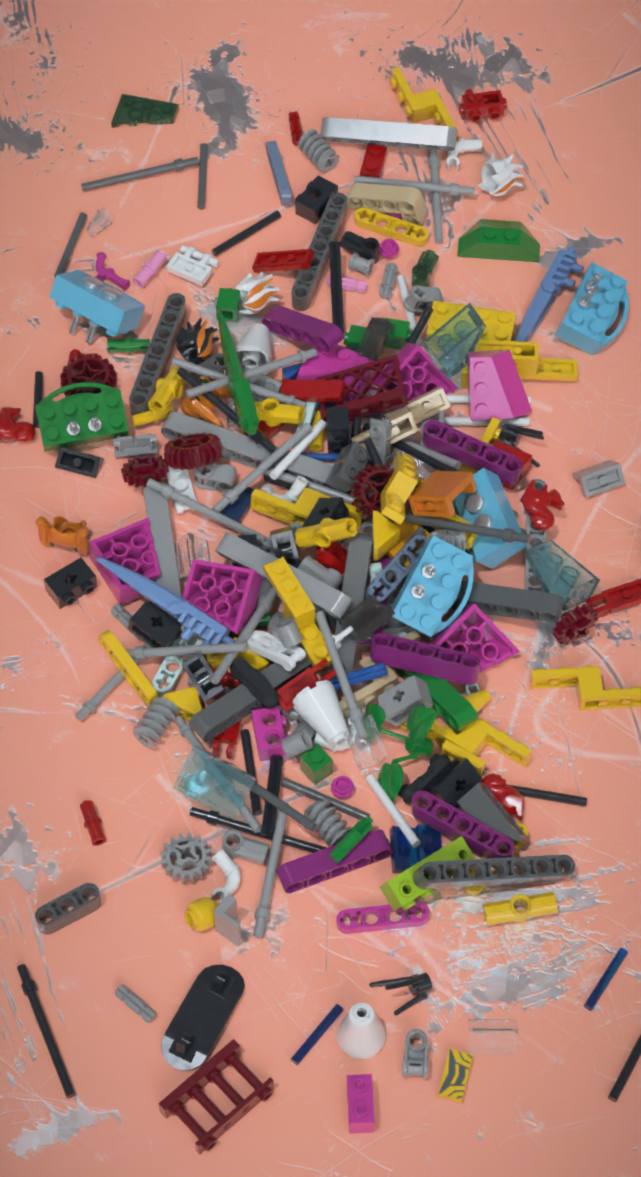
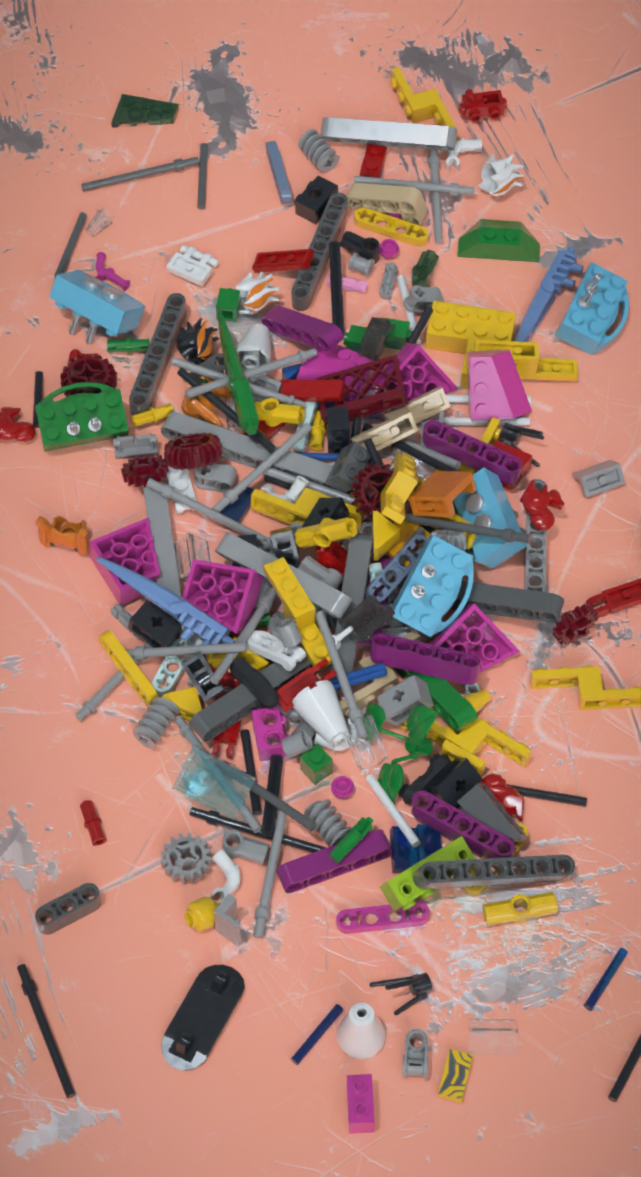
(70, 583): black brick -> none
(79, 462): black slope -> none
(135, 1003): light grey axle -> none
(149, 268): bright pink pin -> none
(166, 391): yellow piece -> none
(193, 1088): dark red fence -> none
(246, 233): black bar -> none
(294, 453): white bar -> none
(295, 127): red axle -> none
(317, 796): dark grey bar -> none
(379, 432): light grey hinge -> none
(454, 339): clear light blue slope -> none
(561, 574): clear light blue slope -> none

